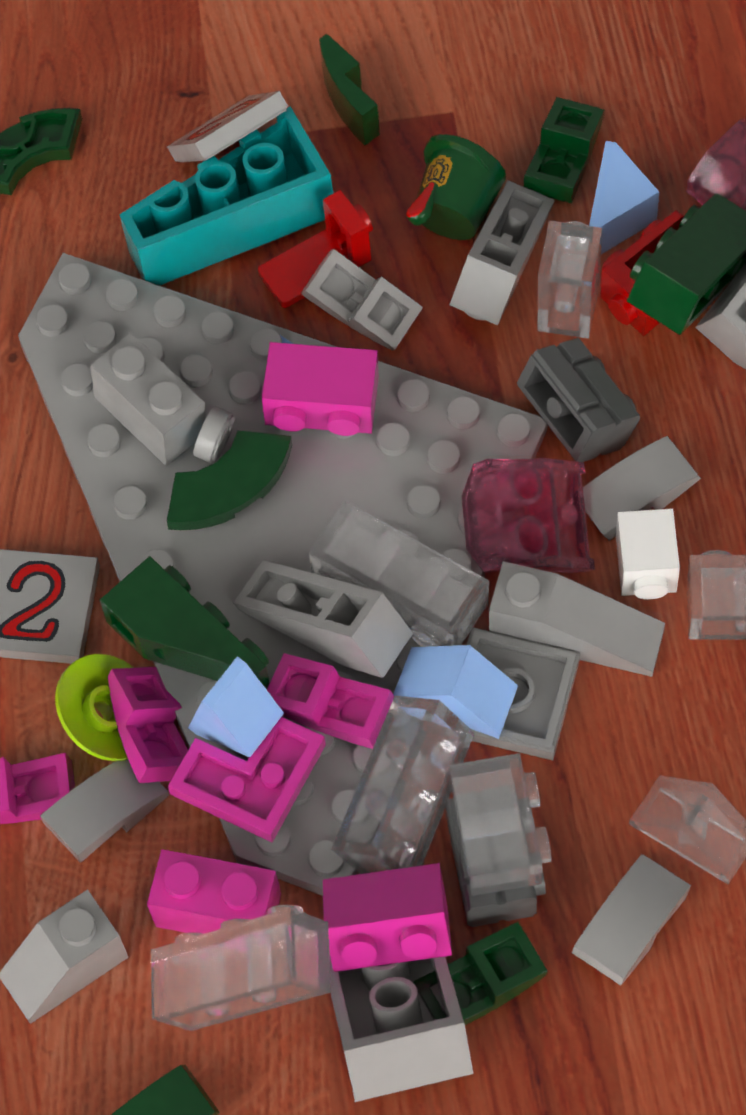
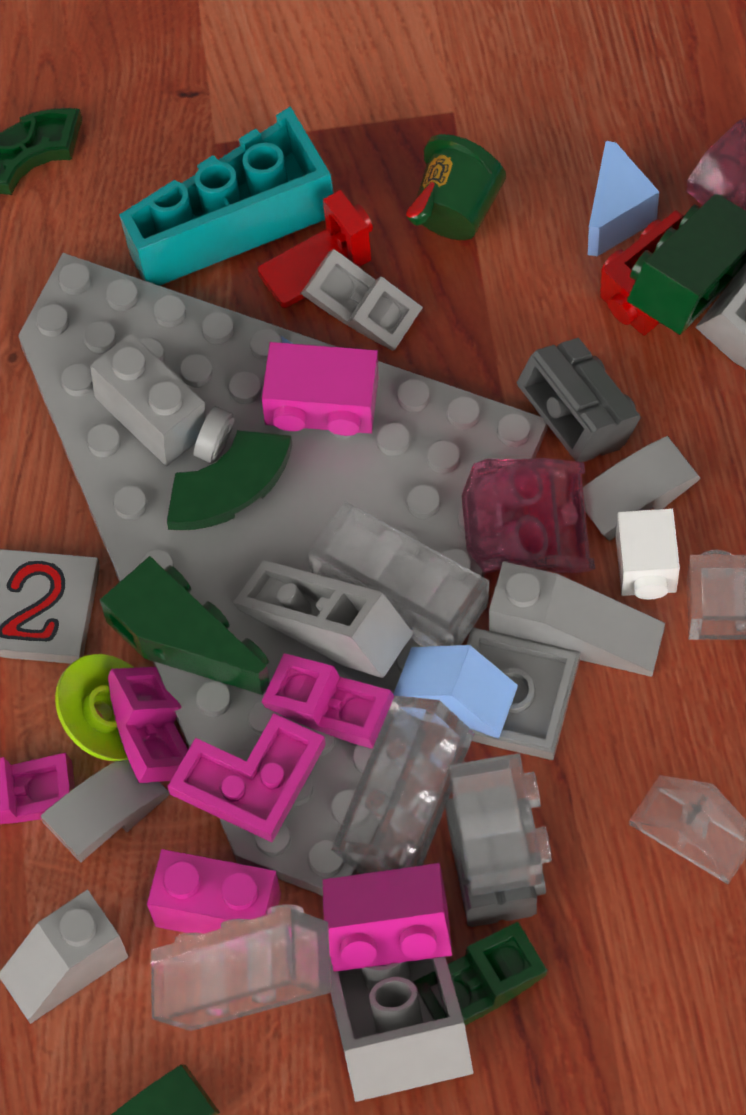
(228, 127): light grey tile -> none
(237, 711): light blue slope -> none
(345, 90): dark green slope -> none
(501, 253): light grey slope -> none
(564, 149): dark green slope -> none
(569, 278): clear brick -> none
(631, 919): light grey slope -> none

